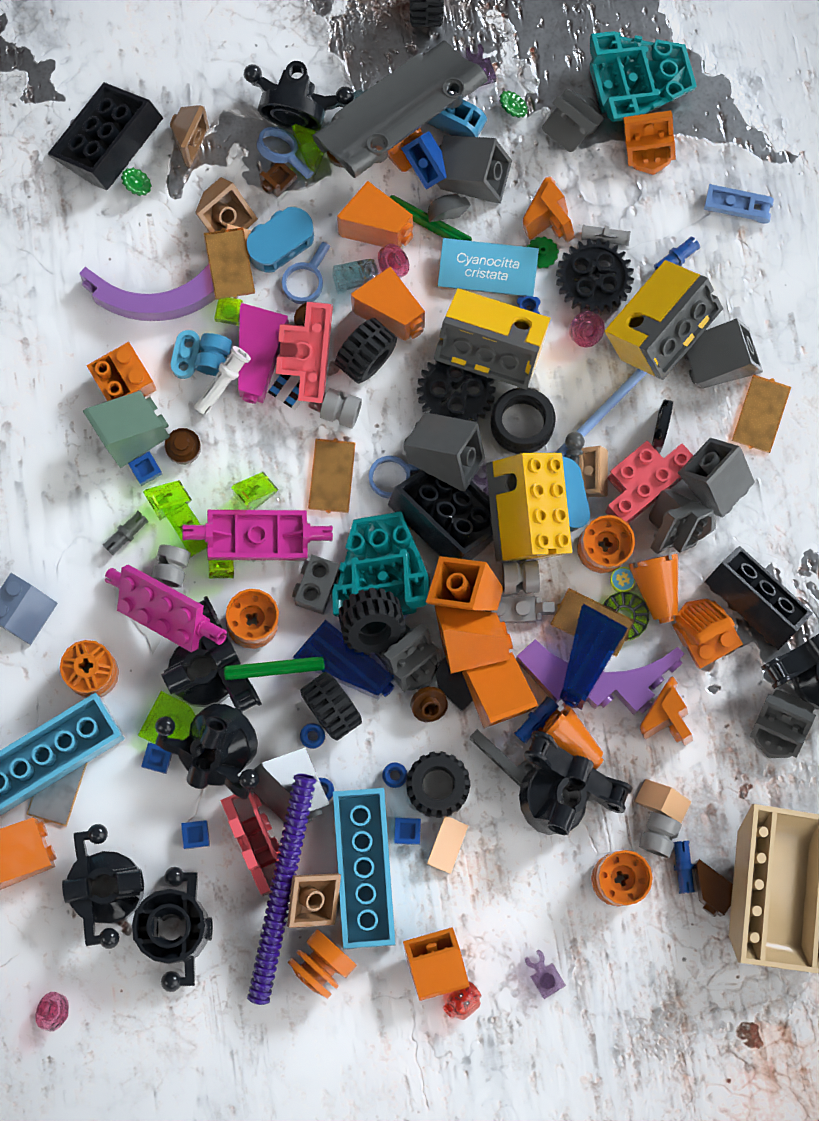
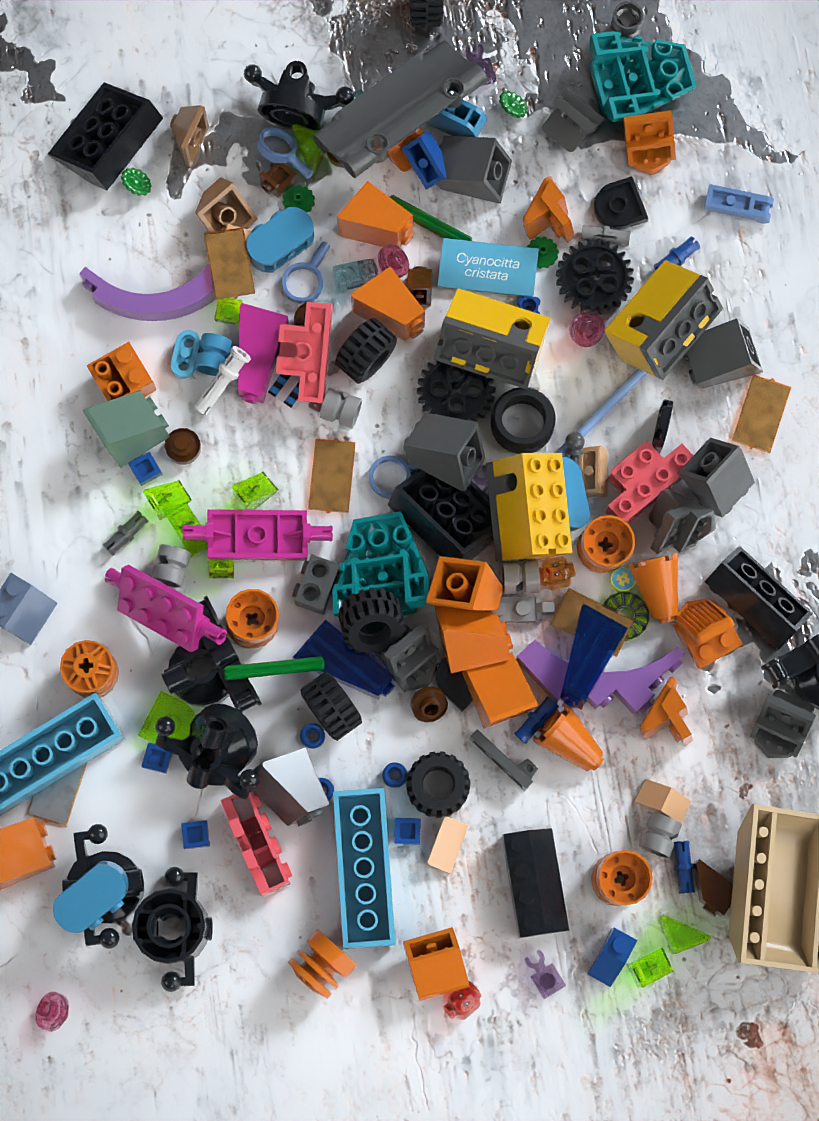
(91, 897): none -> dark azure brick
(281, 889): dark purple piece -> none
(299, 197): none -> green piece
(313, 900): medium nougat slope -> none
(420, 284): none -> reddish brown slope
(447, 207): dark grey brick -> none
(535, 882): none -> black slope
(556, 573): none -> clear orange head
(568, 775): black piece -> none
(612, 957): none -> blue slope
(620, 205): none -> black tile
(627, 19): none -> flat silver wheel
(650, 968): none -> clear neon green slope
(681, 936): none -> clear neon green slope

